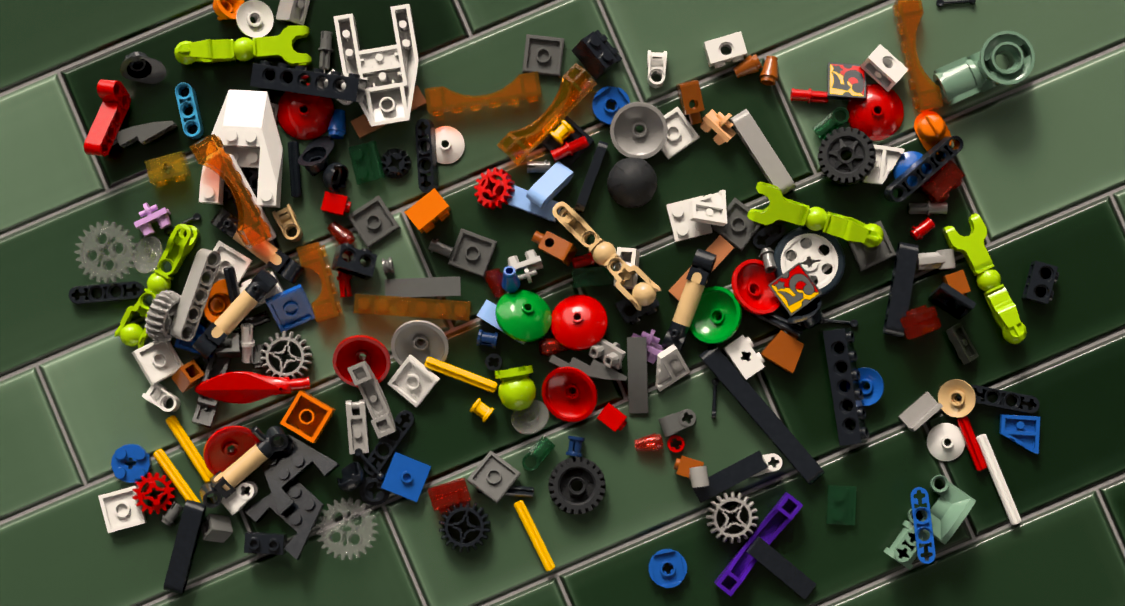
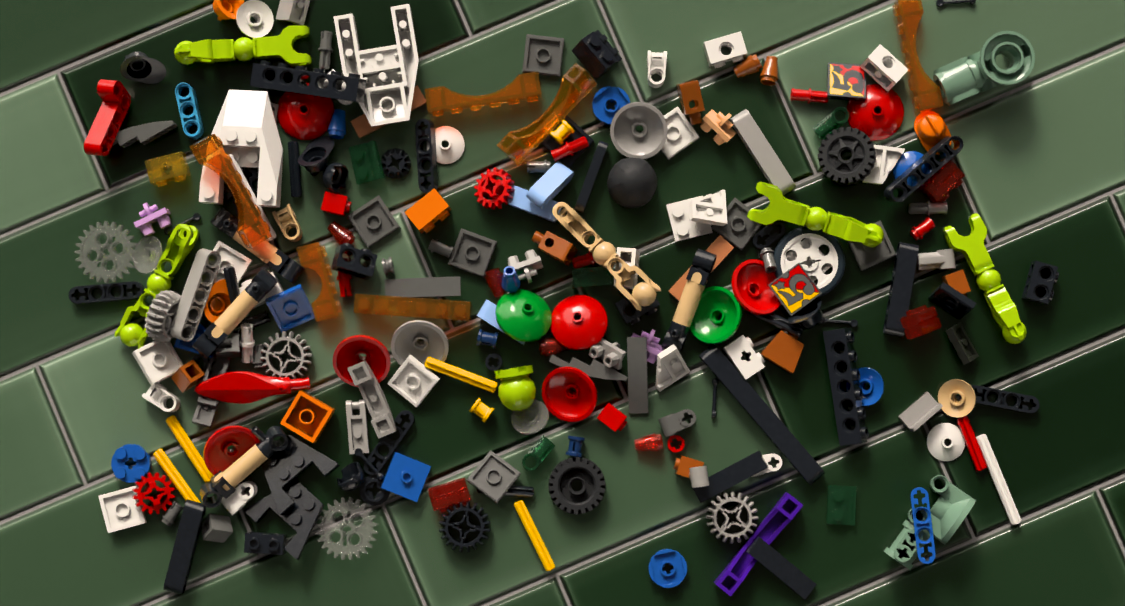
(1021, 430): blue wing -> none

